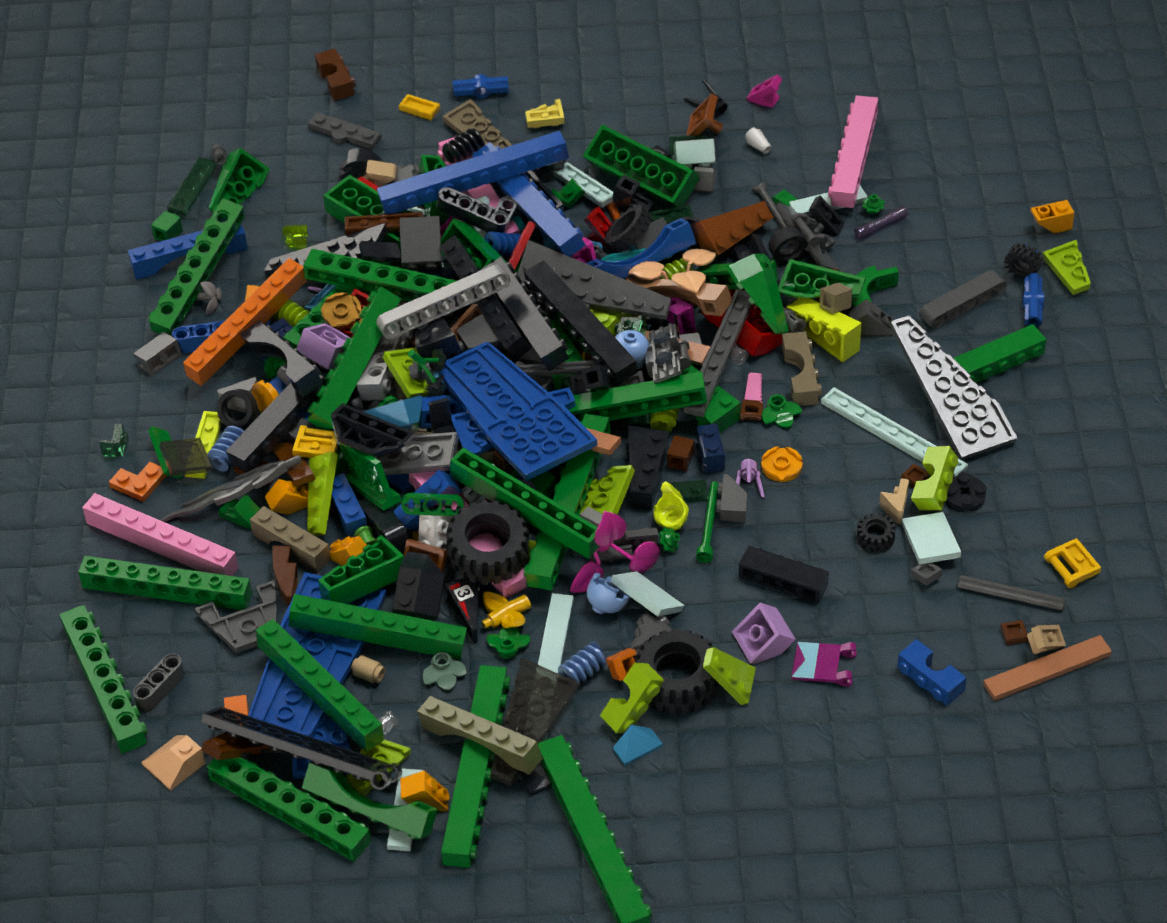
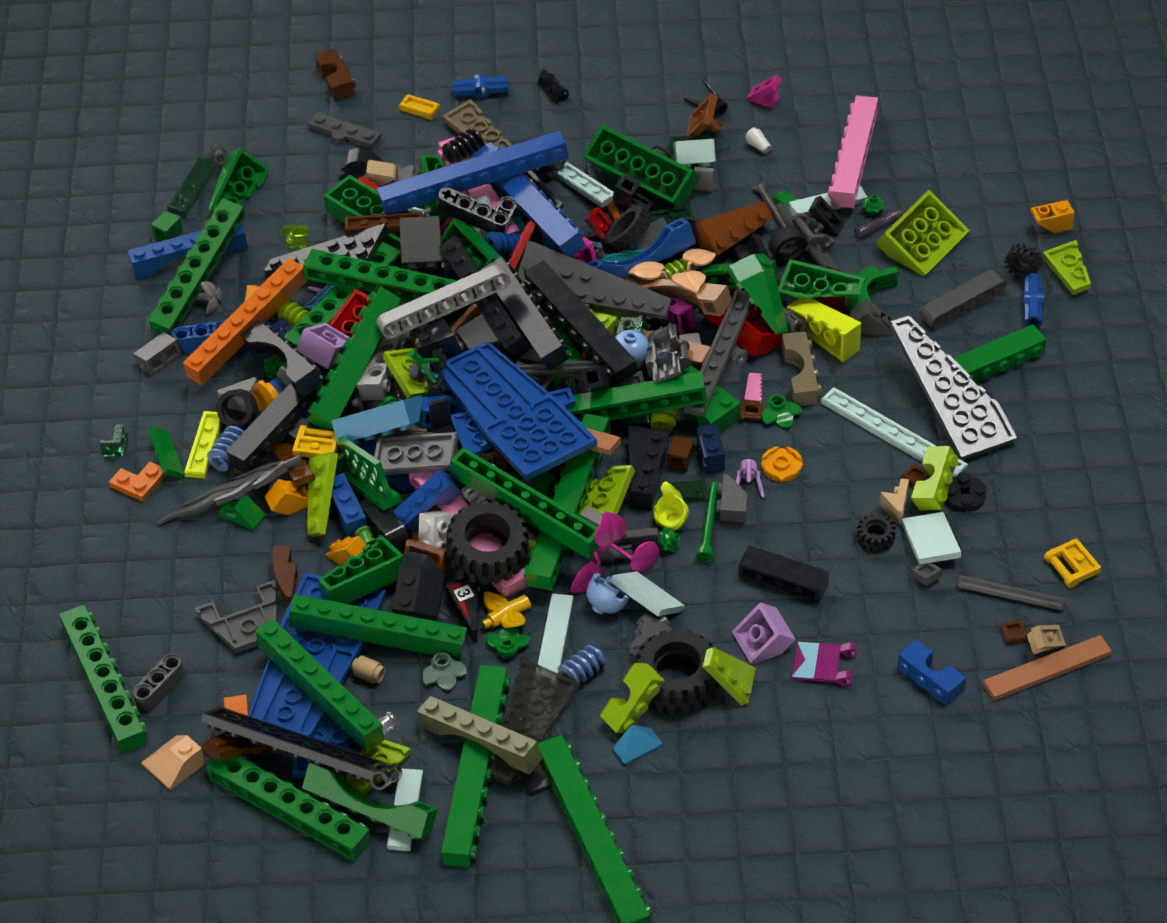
(159, 536): bright pink brick -> none
(165, 583): green brick -> none
(185, 456): clear smoke tile -> none
(308, 548): dark tan arch -> none
(341, 310): pearl gold tile -> none
(368, 432): black wedge -> none
(379, 251): black tile -> none
(424, 789): light orange slope -> none
(426, 497): green beam -> none
(545, 115): light yellow wing -> none
(552, 87): none -> black hinge
(569, 193): green bracket -> none
(621, 663): orange panel -> none
(835, 298): dark tan panel -> none
(922, 235): none -> lime slope

